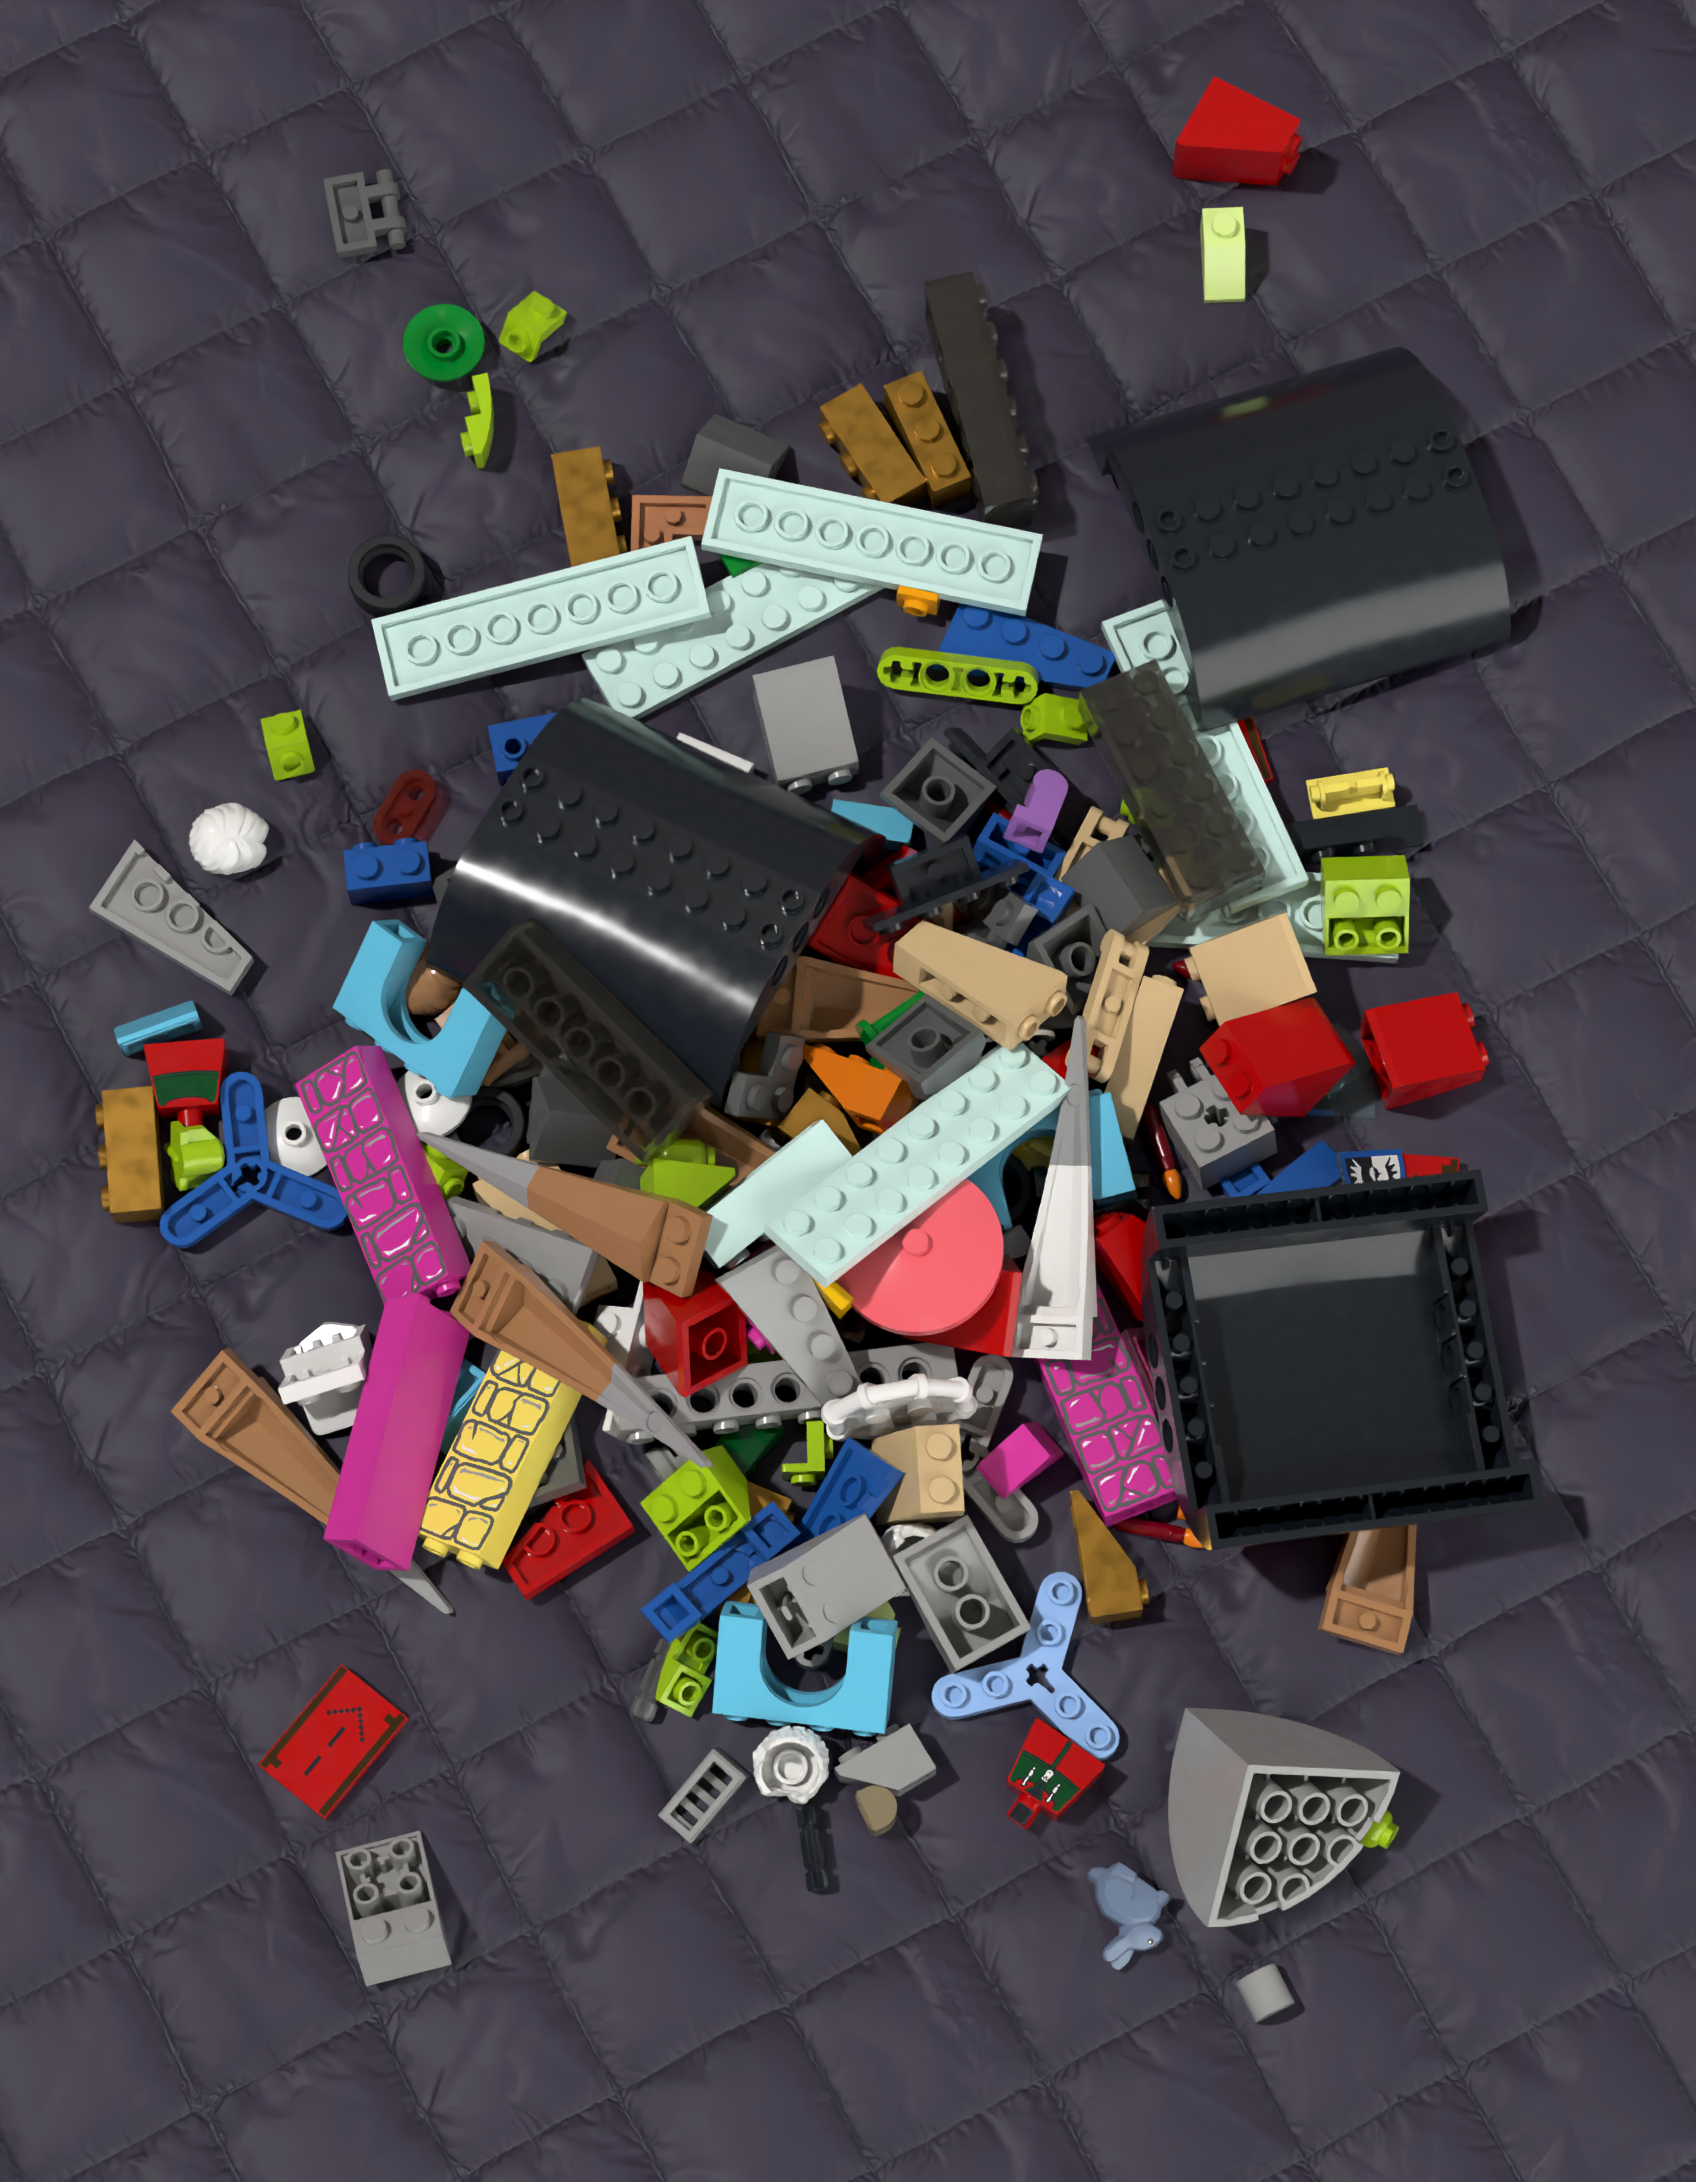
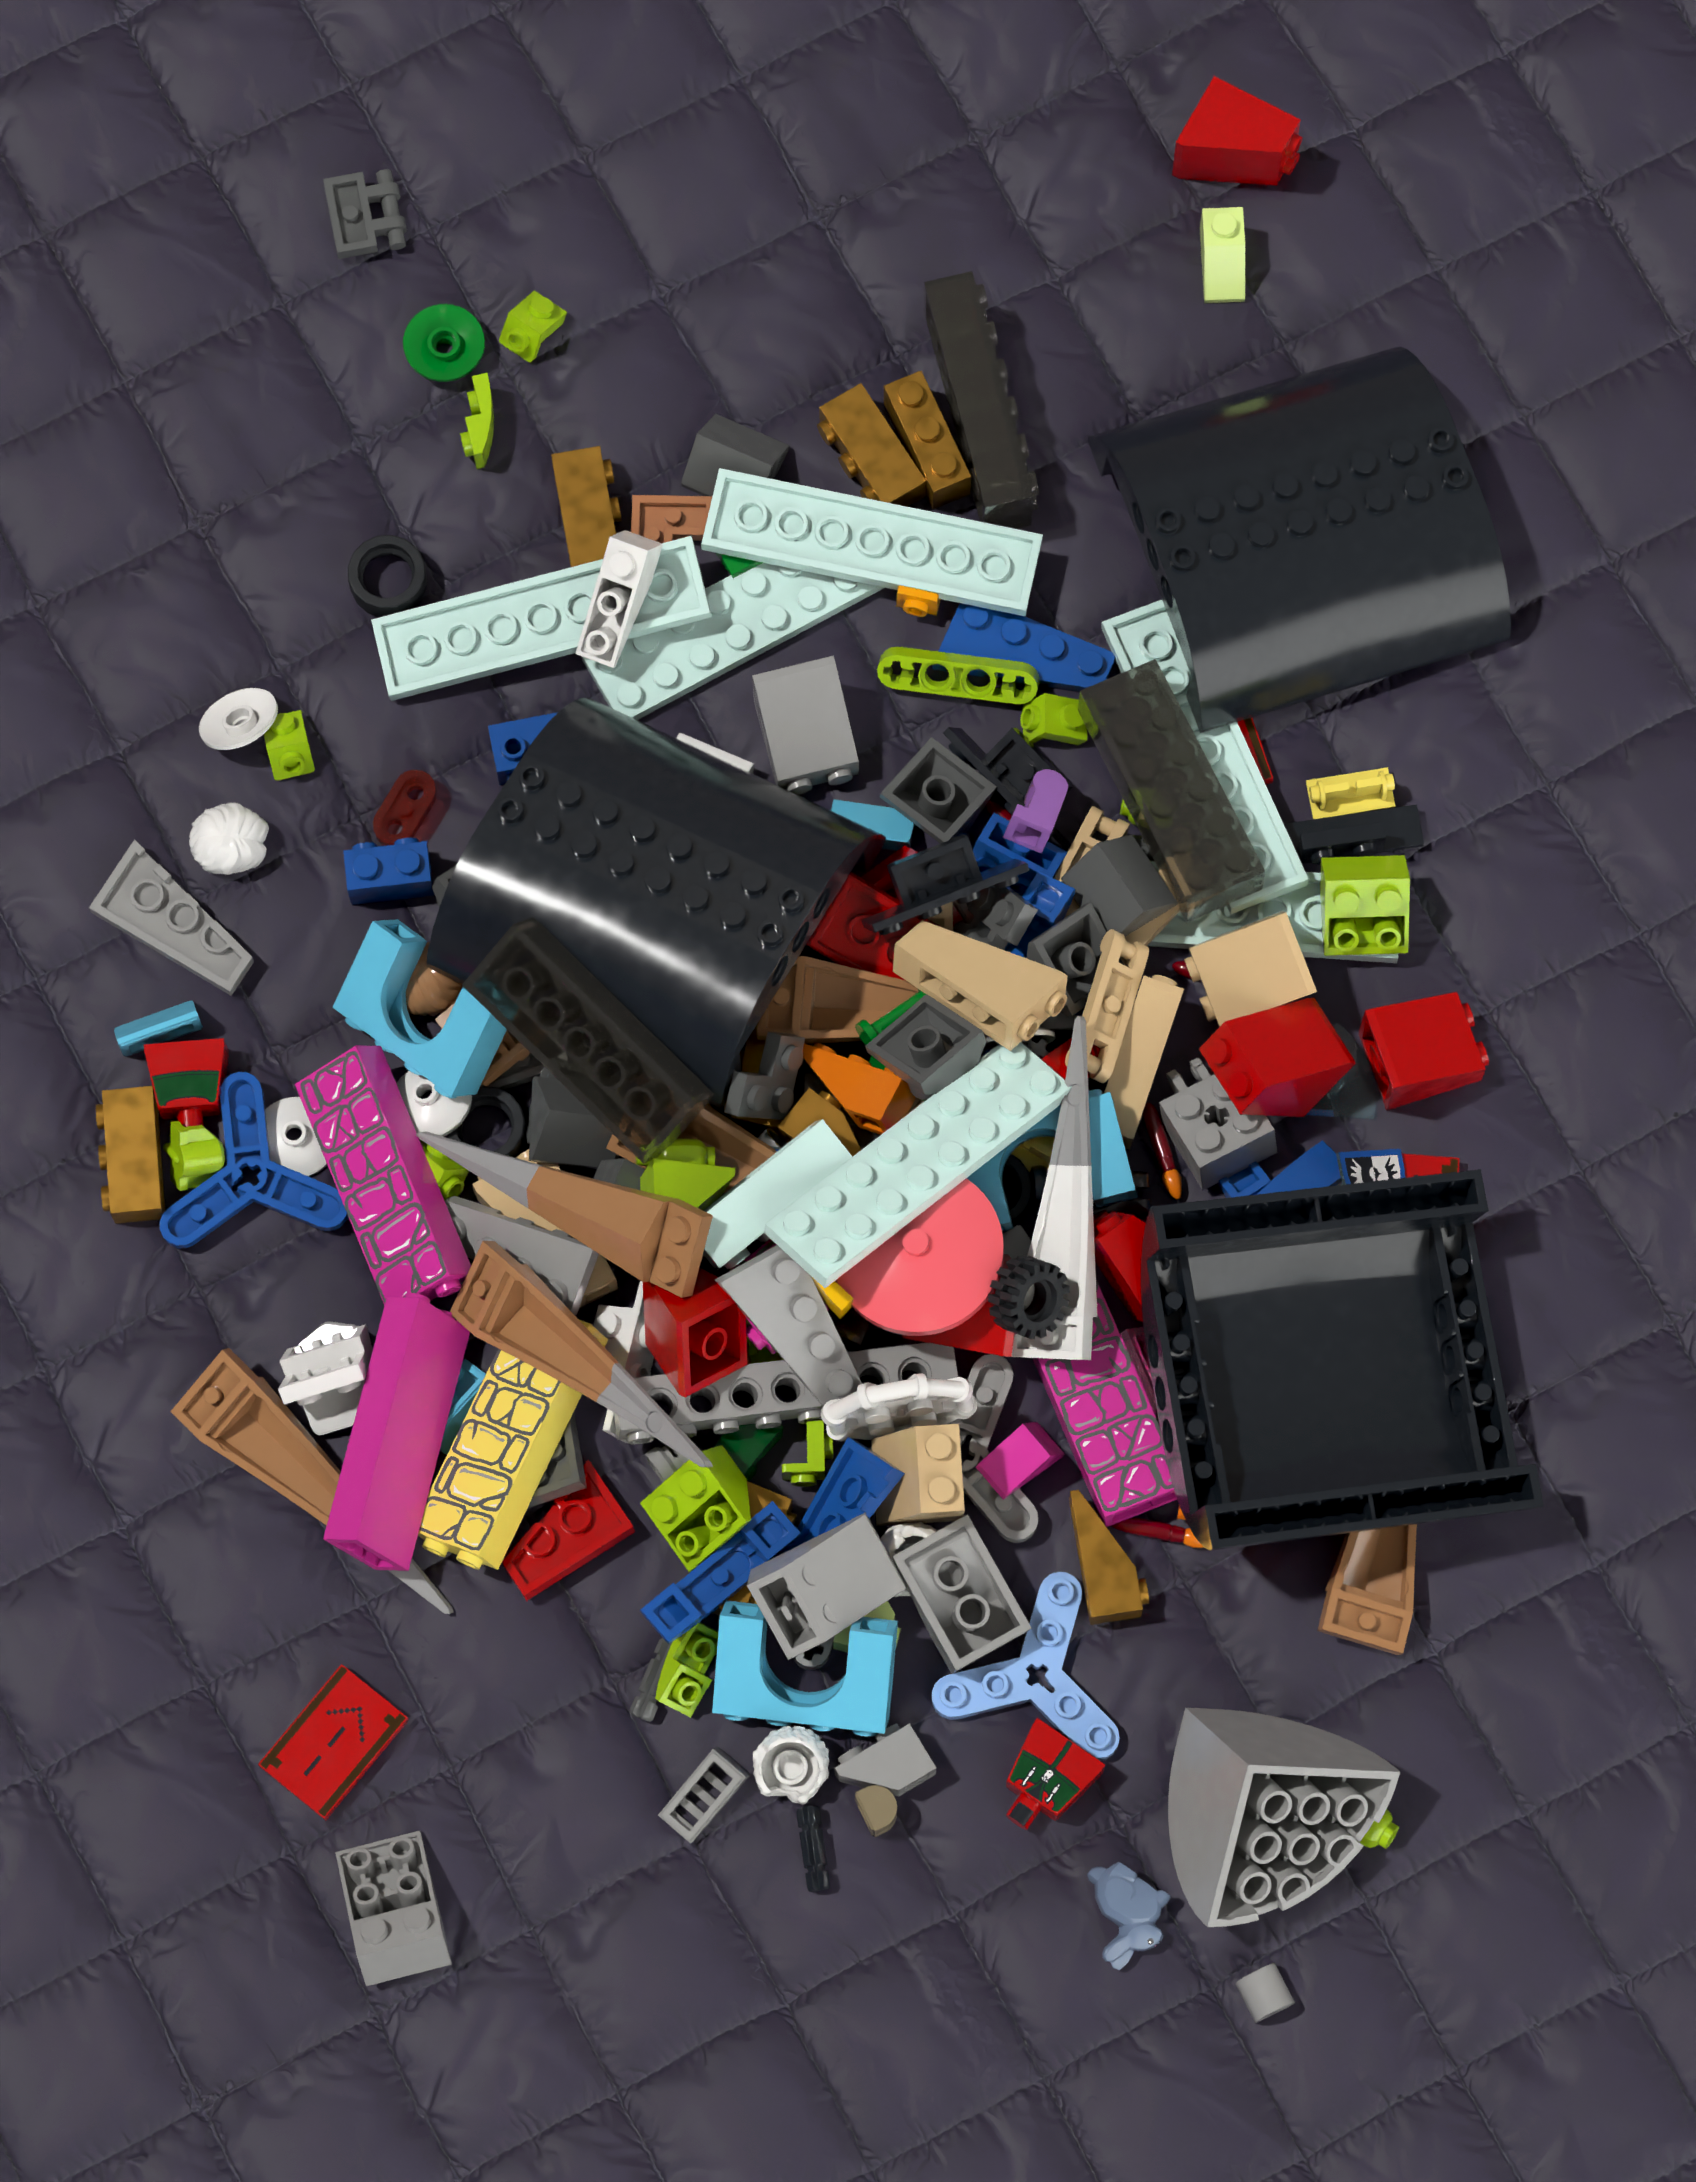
(238, 718): none -> white dish
(618, 596): none -> white slope
(1045, 1303): none -> black tyre

